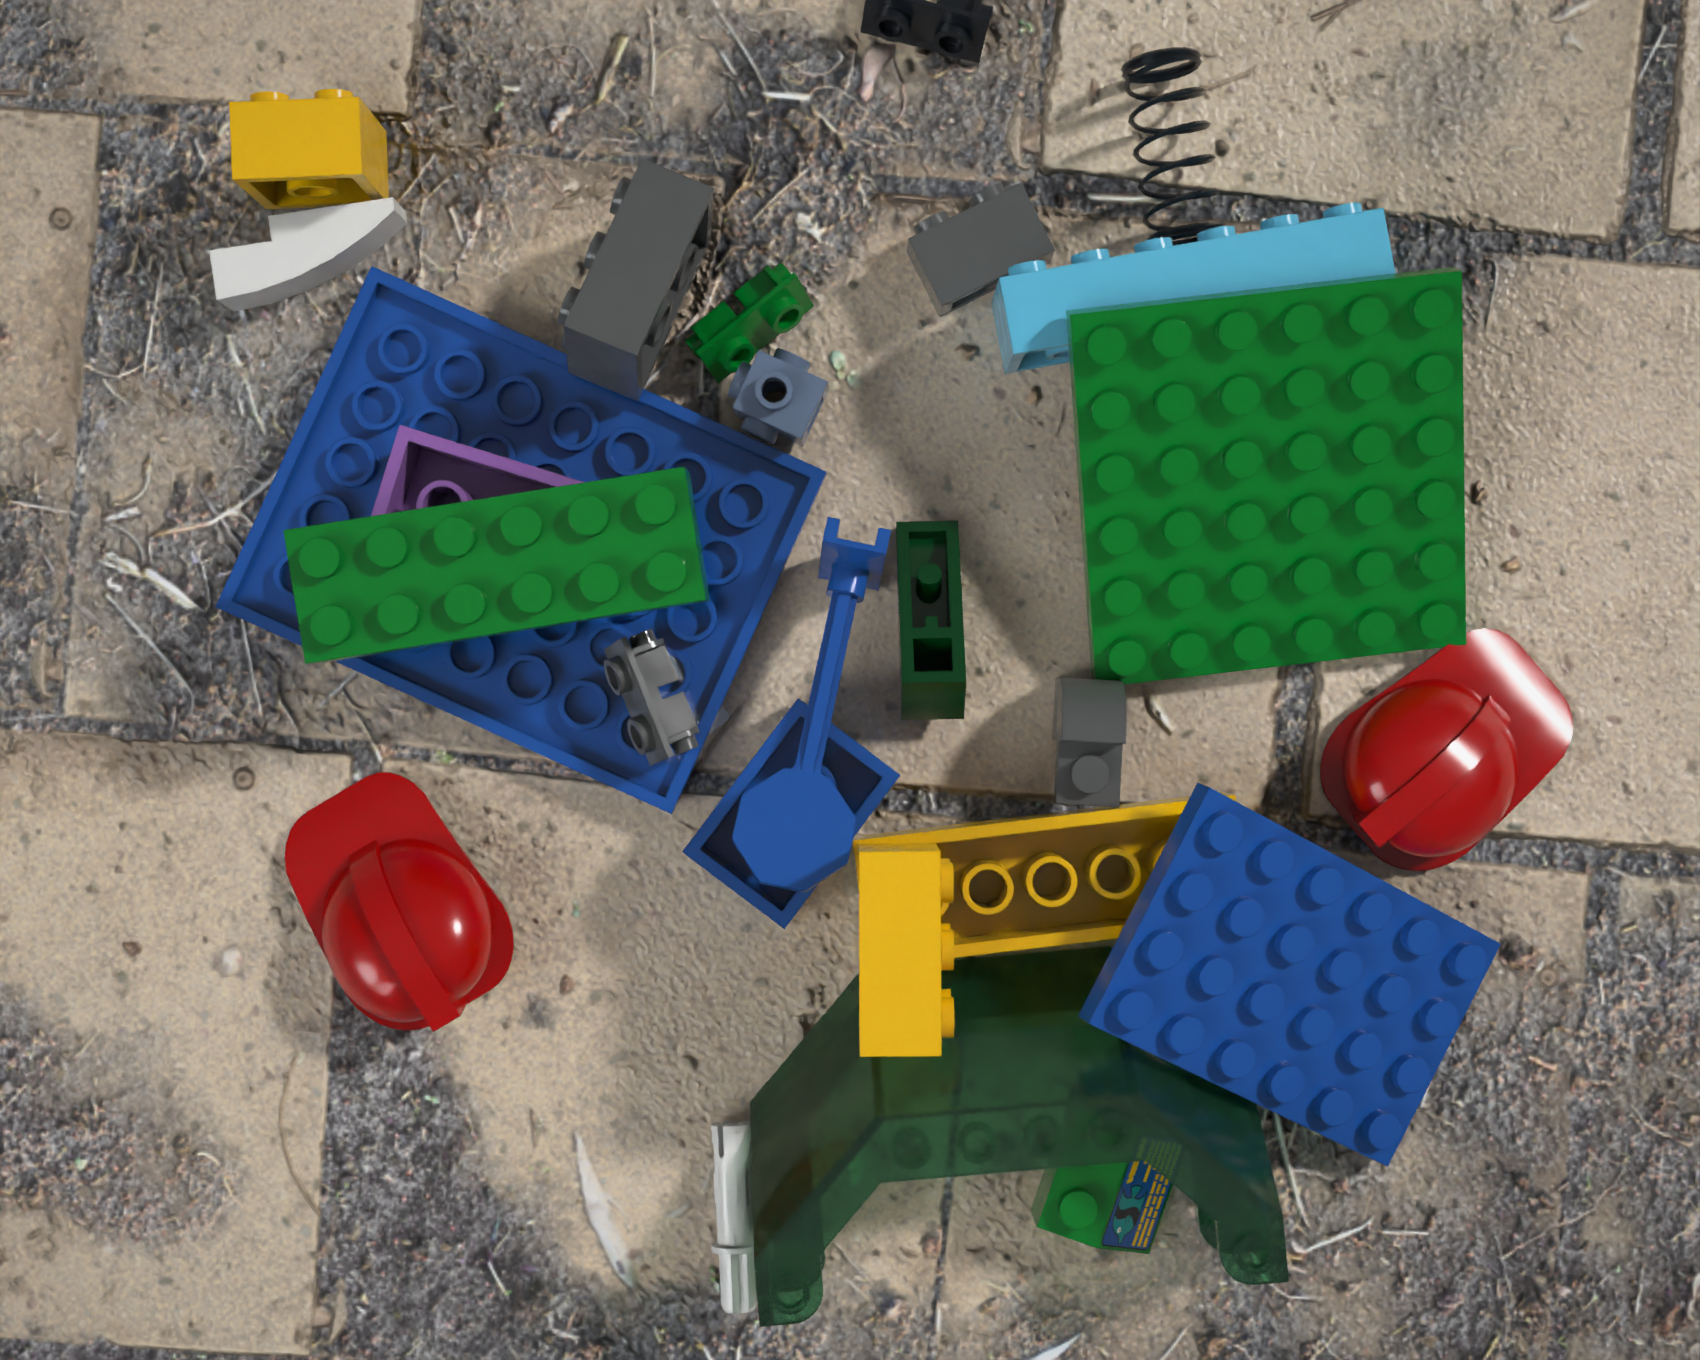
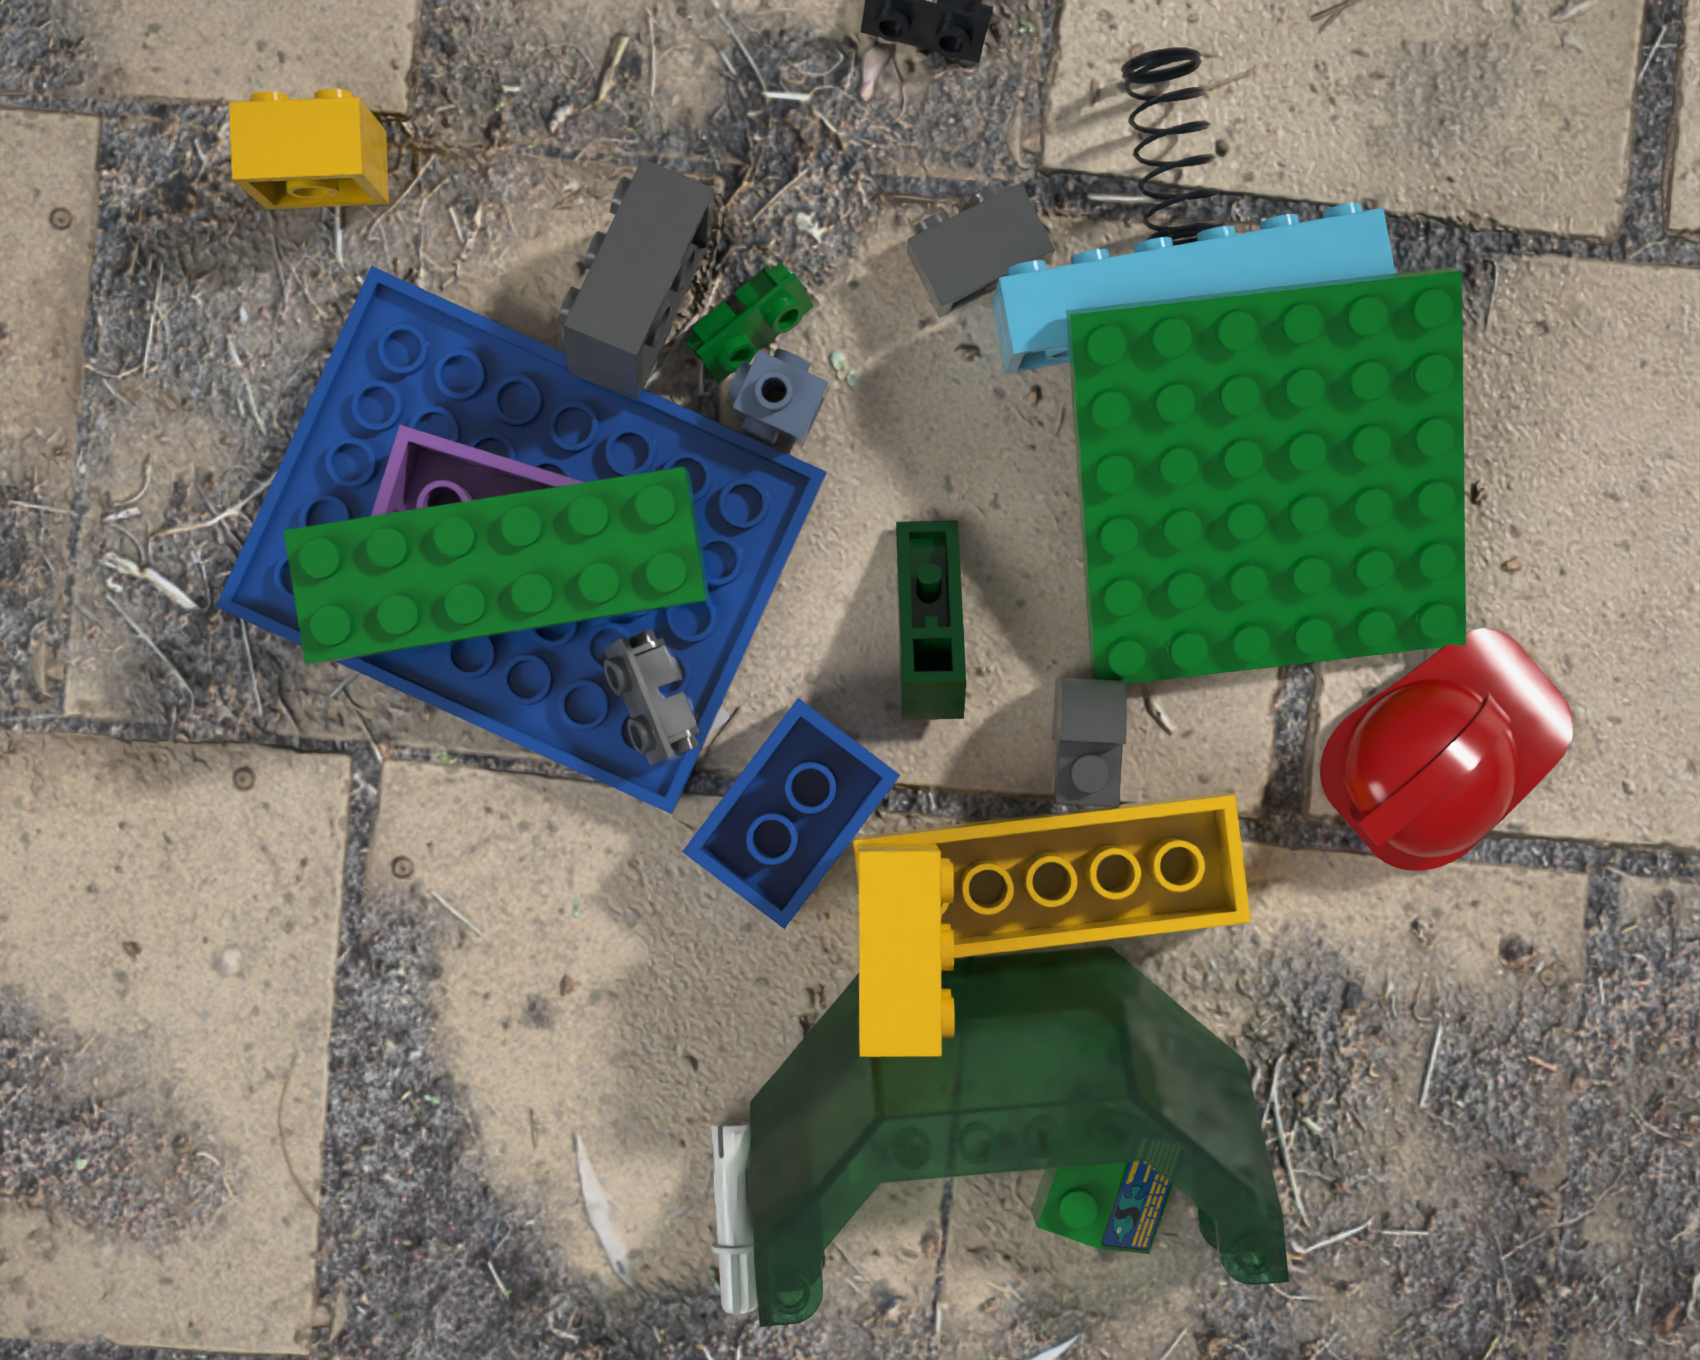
(303, 252): white slope -> none
(397, 904): red piece -> none
(796, 822): blue piece -> none
(1289, 976): blue plate -> none

